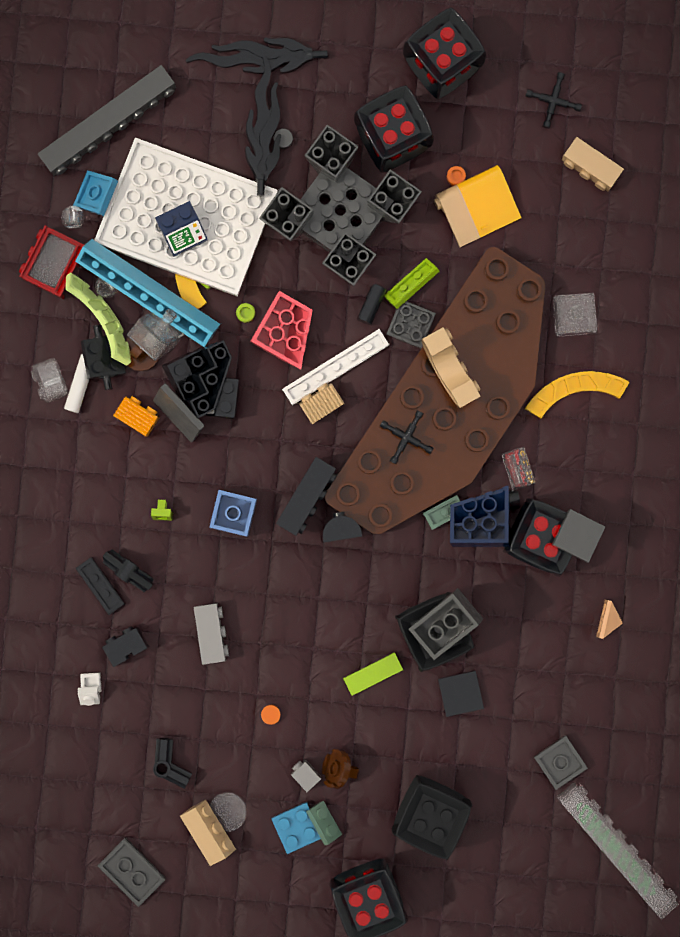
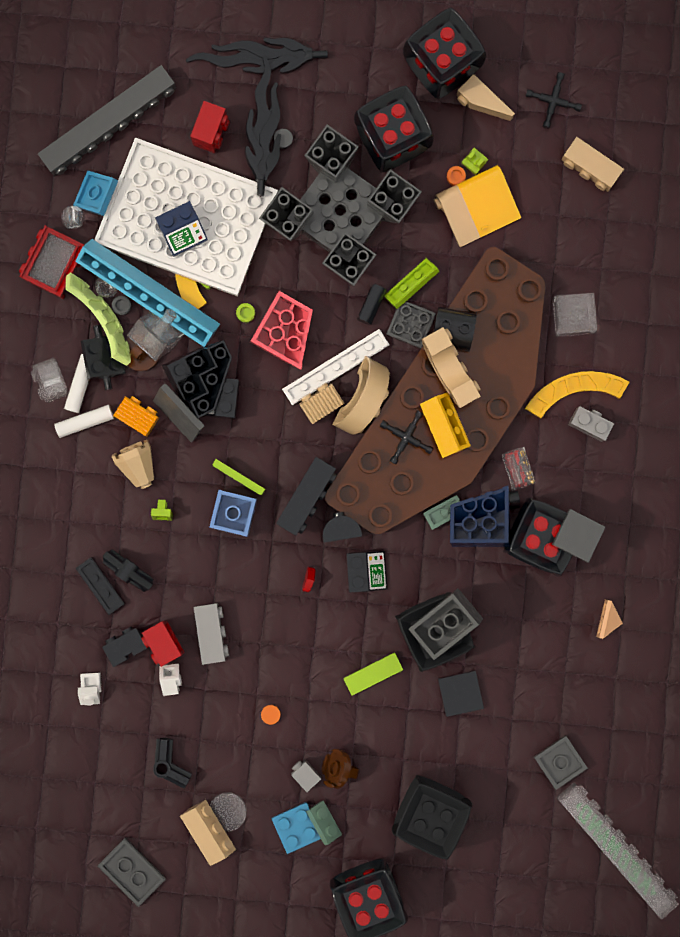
(84, 421): none -> white piece
(121, 305): none -> dark grey tile
(136, 463): none -> tan cone
(162, 643): none -> red brick
(170, 679): none -> white brick
(210, 127): none -> red brick
(238, 477): none -> lime tile
(309, 579): none -> red tile
(366, 571): none -> black slope
(367, 398): none -> tan brick
(445, 425): none -> yellow brick
(459, 323): none -> black brick
(474, 161): none -> lime tile
(481, 98): none -> tan slope
(591, 423): none -> light grey brick

